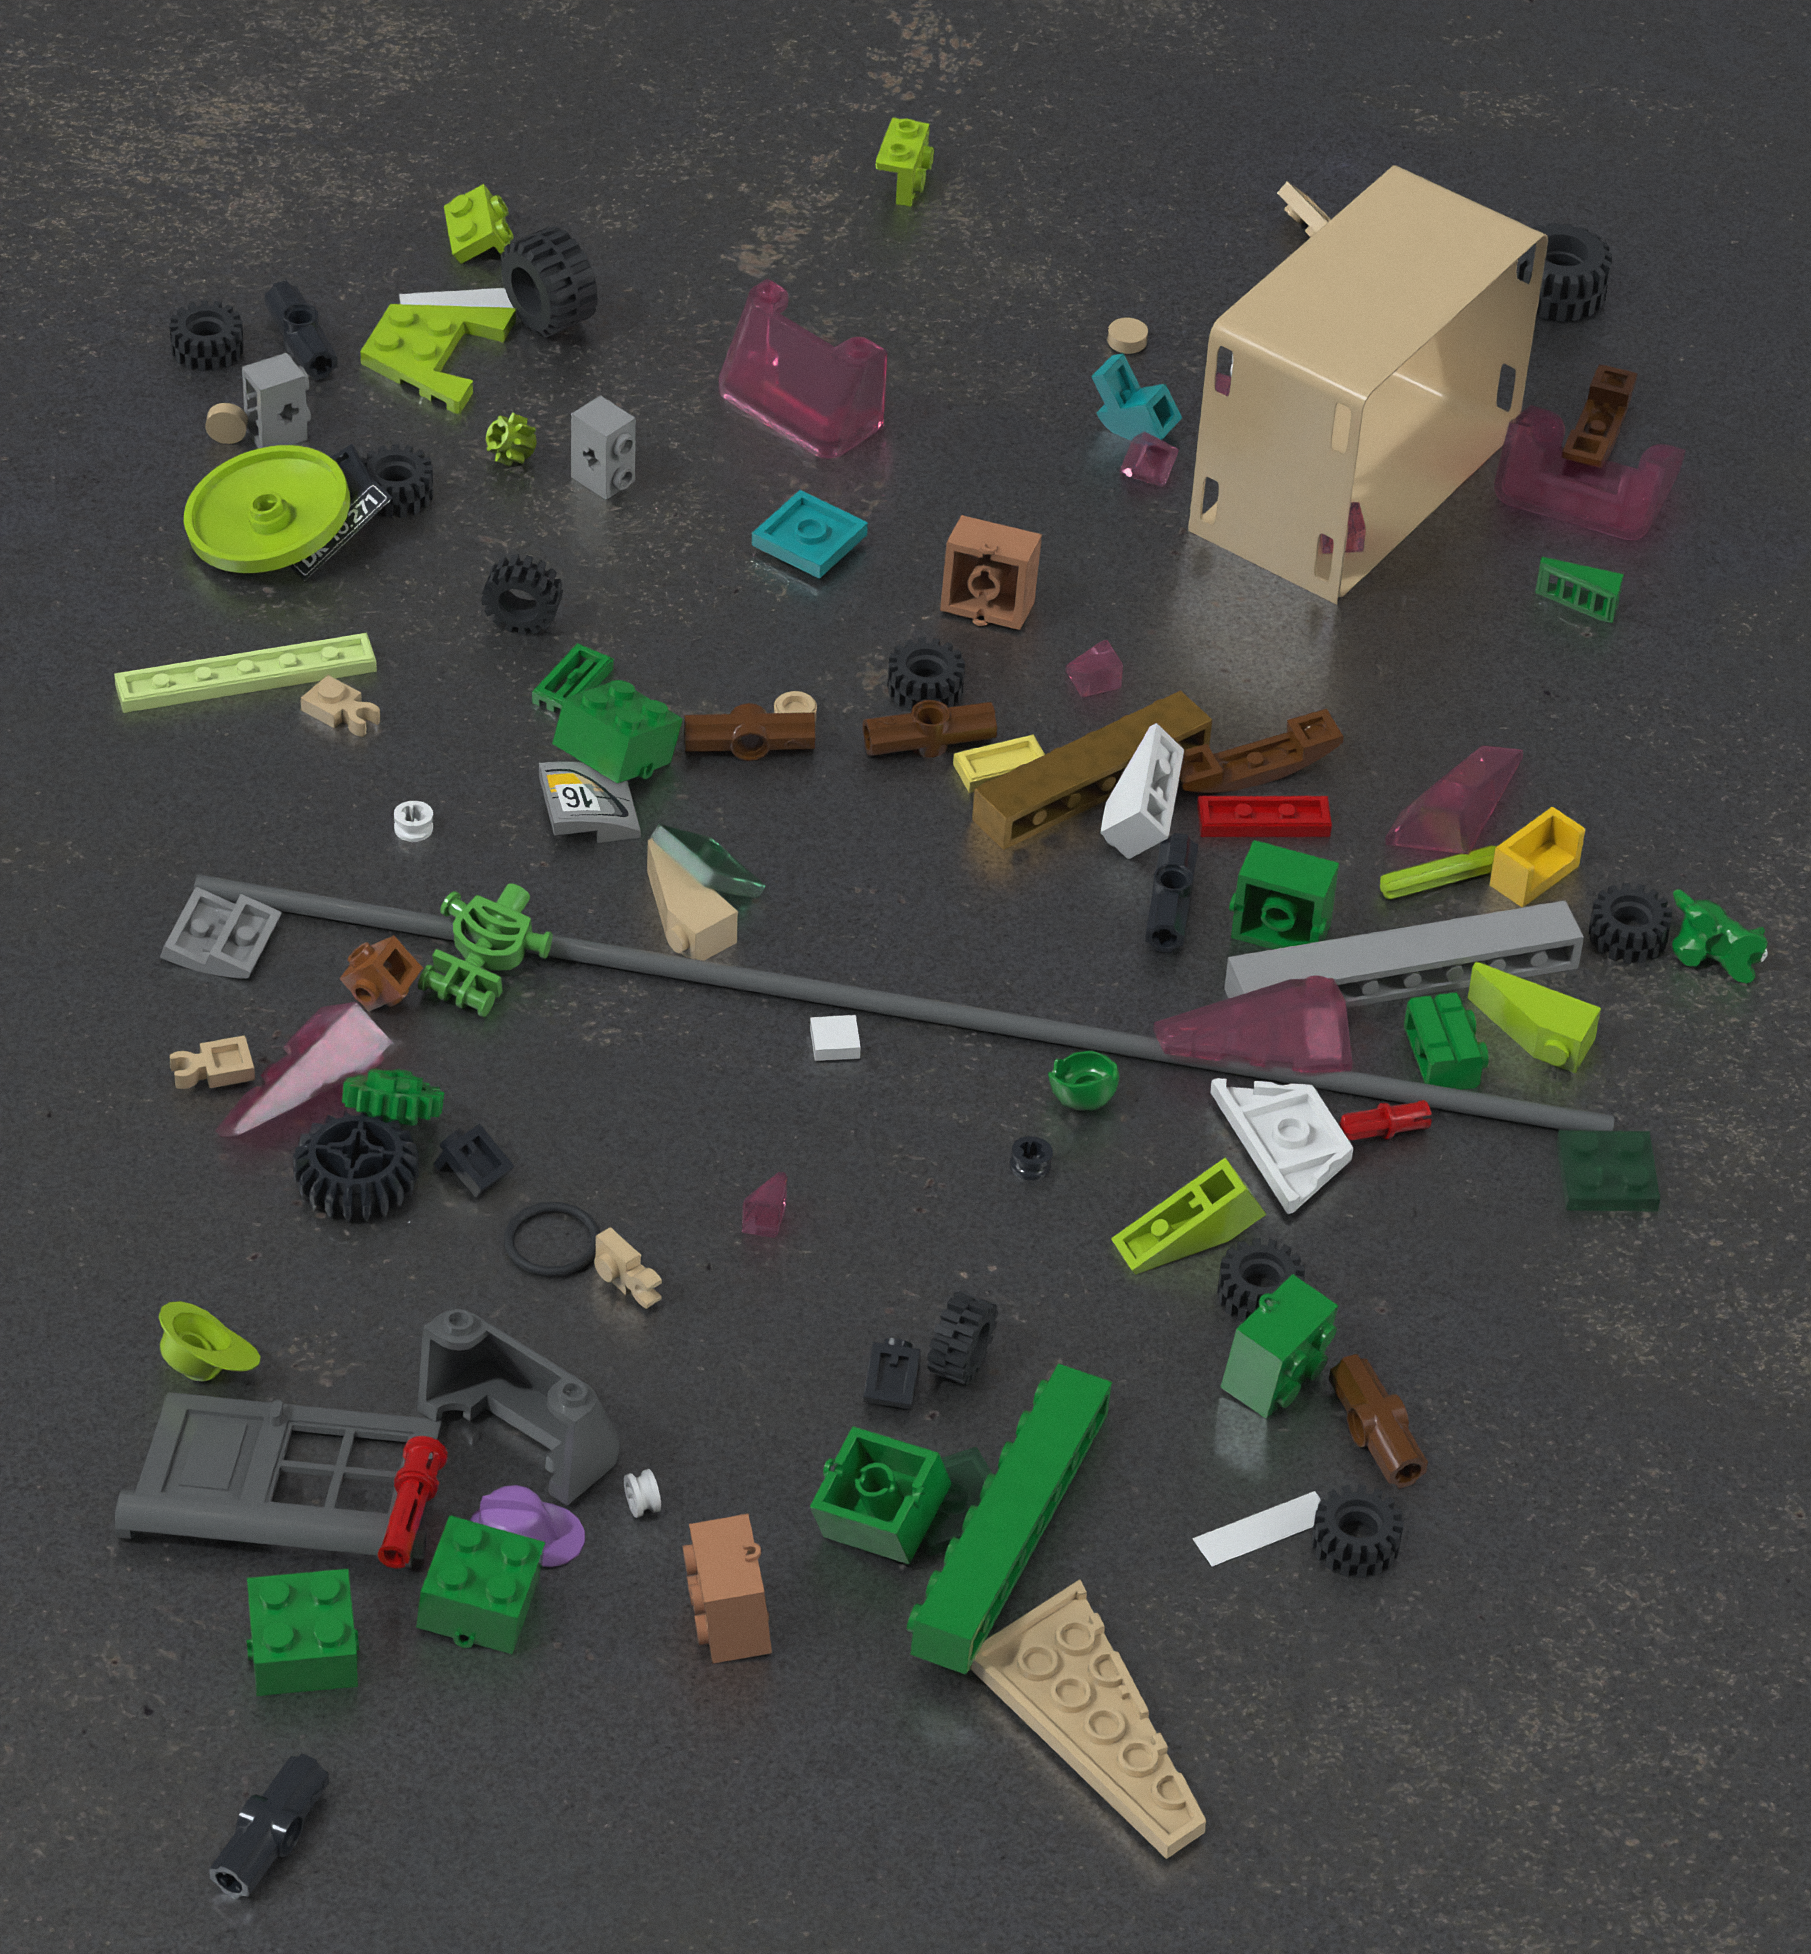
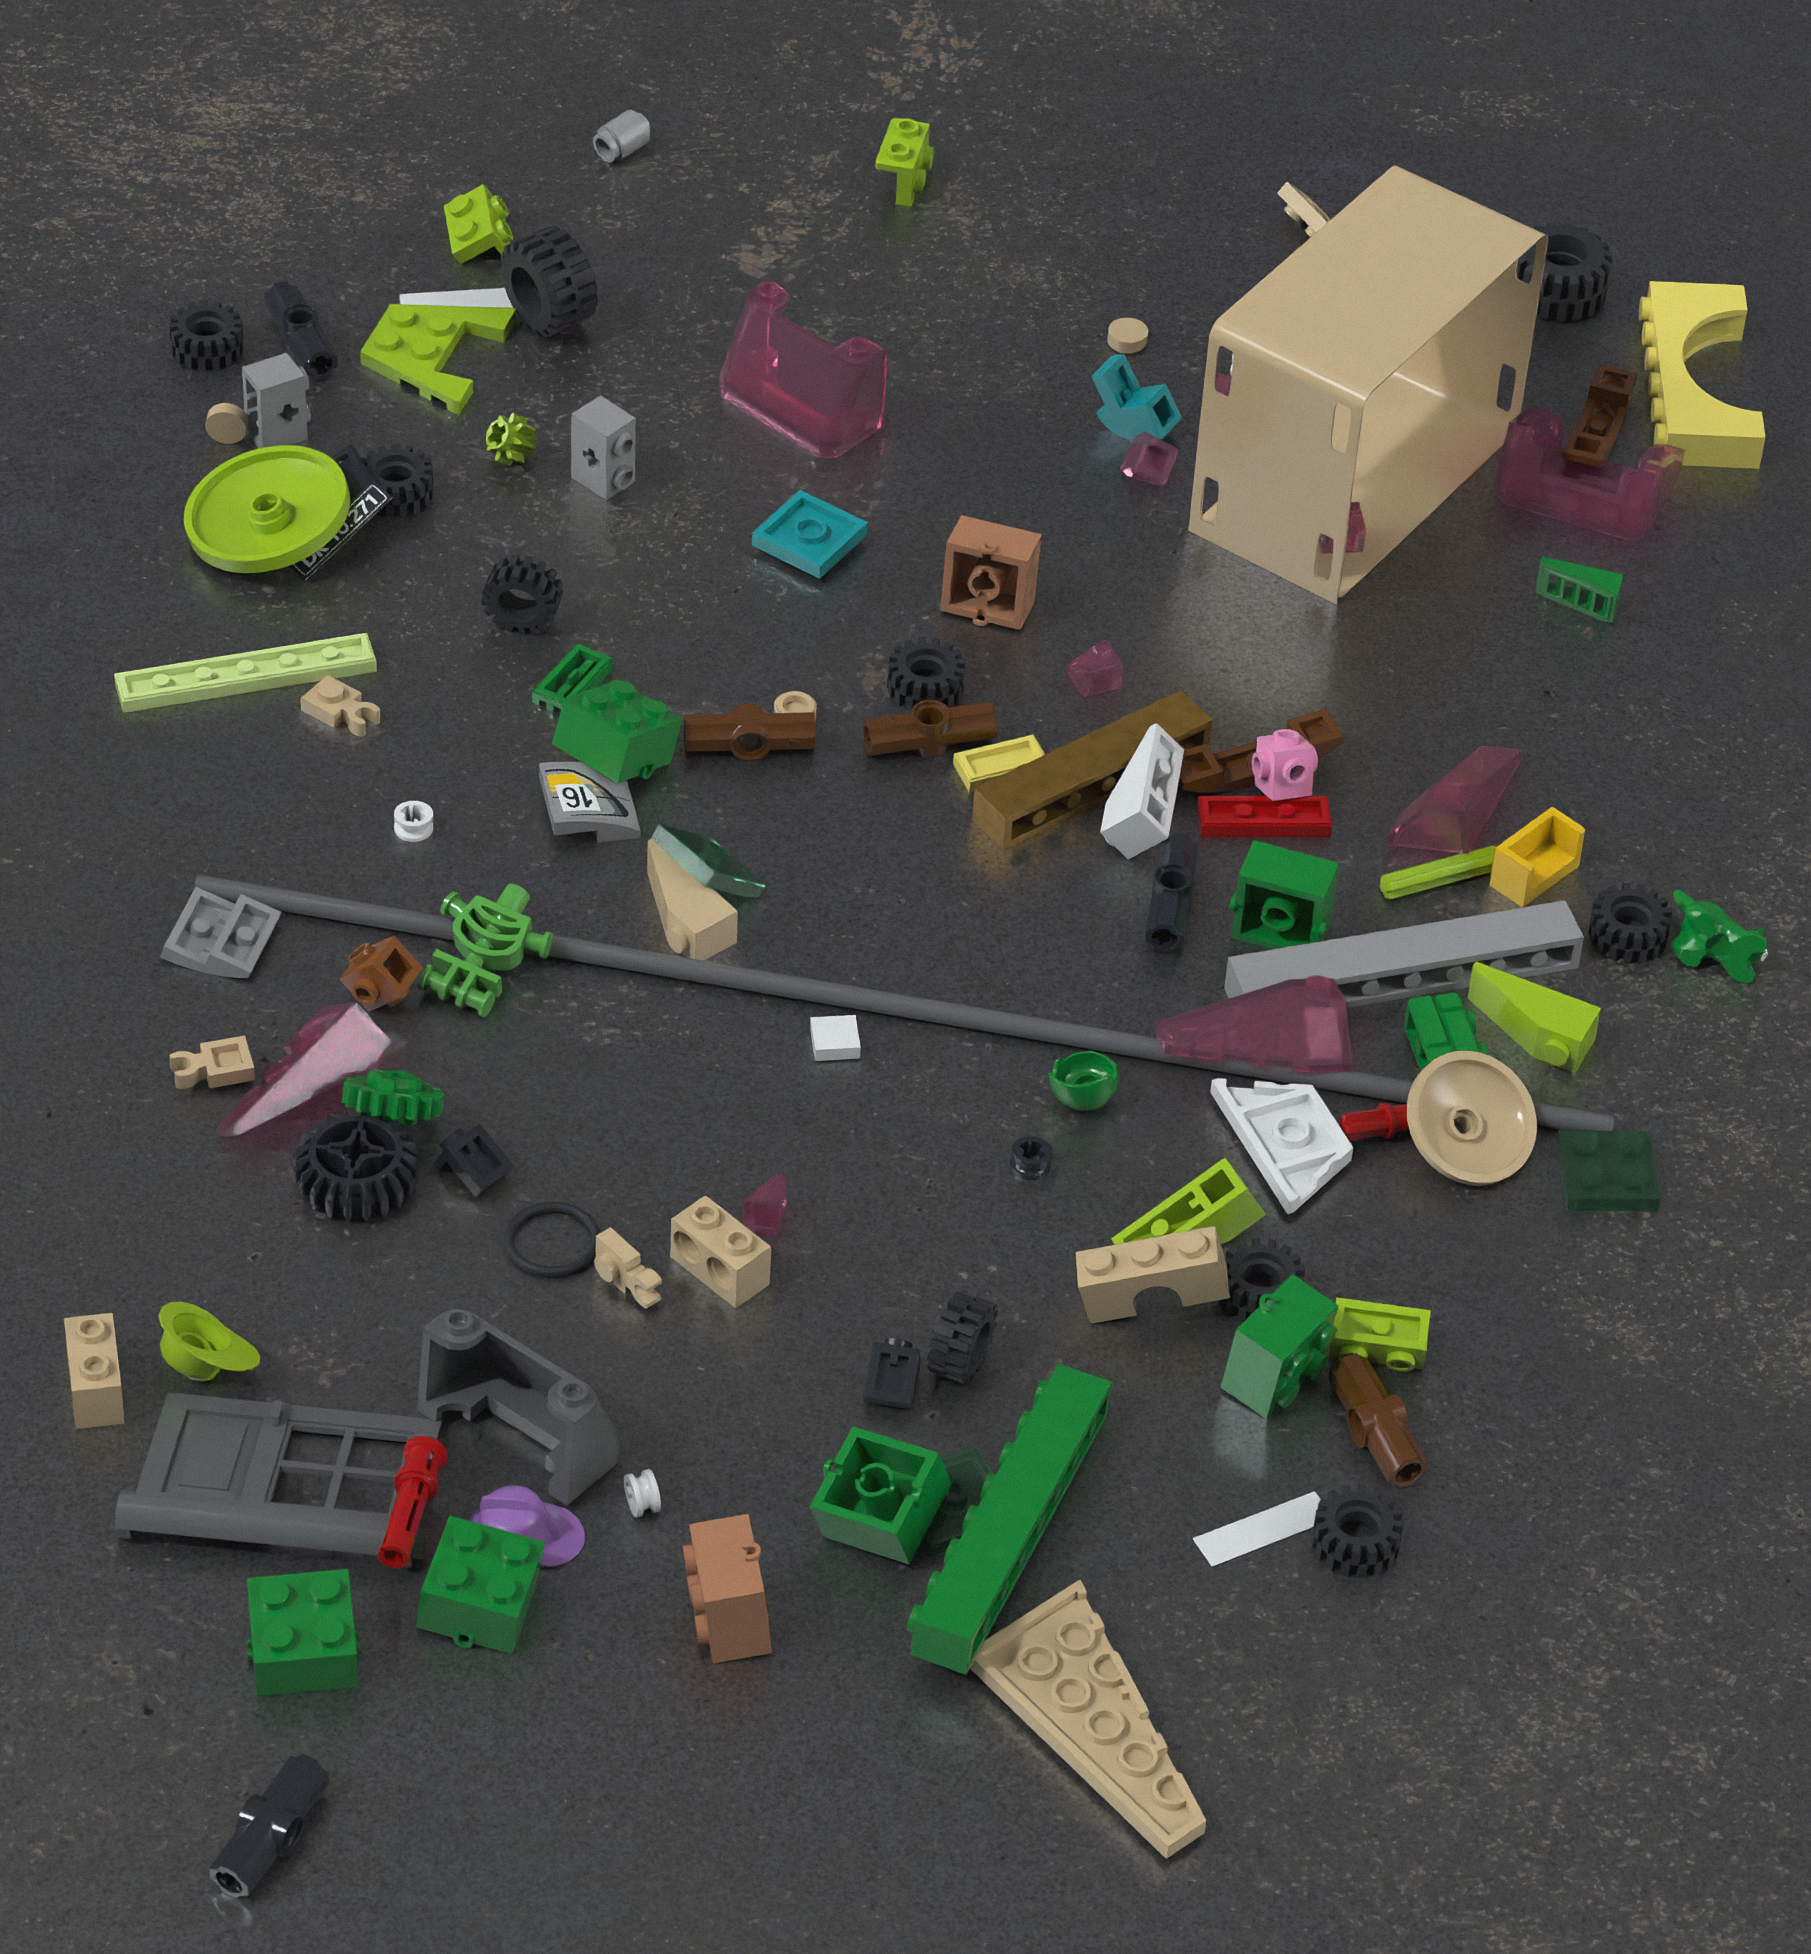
(94, 1371): none -> tan brick
(622, 136): none -> light grey brick
(720, 1251): none -> tan brick
(1182, 1261): none -> tan arch
(1284, 765): none -> bright pink brick
(1381, 1334): none -> lime bracket
(1488, 1104): none -> tan dish
(1678, 324): none -> light yellow arch

